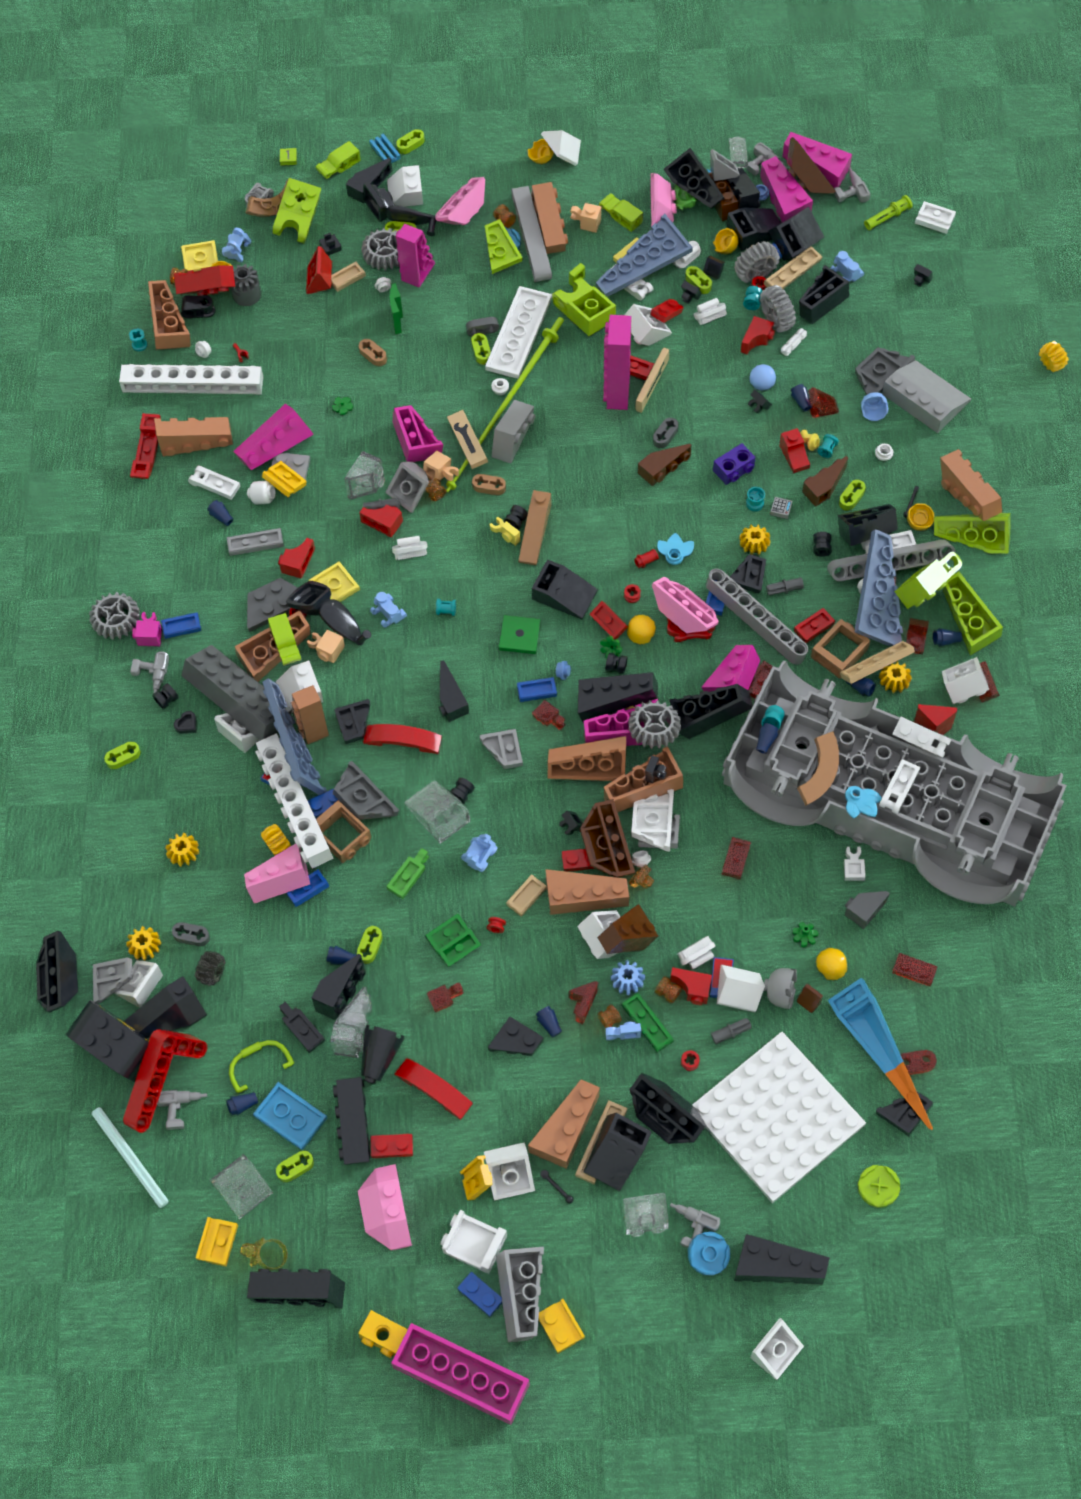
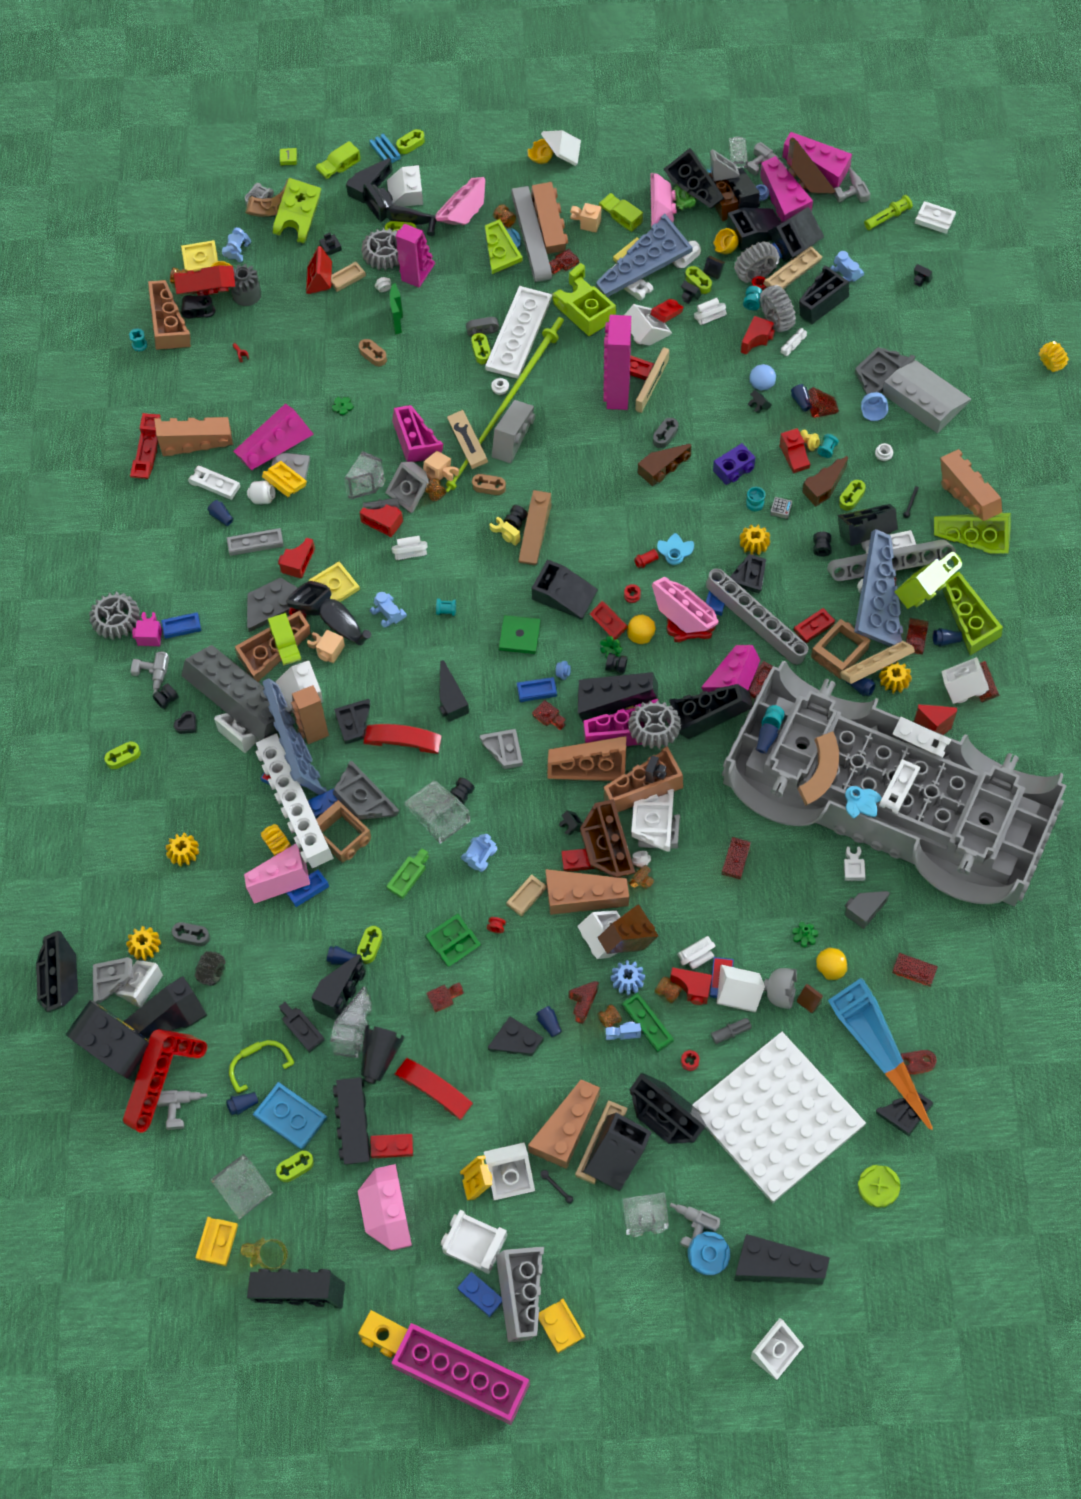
(130, 1158): light aqua axle -> none
(191, 379): white brick -> none
(202, 349): white plate -> none
(564, 260): none -> clear red plate
(785, 586): dark grey axle -> none
(920, 517): yellow hair -> none

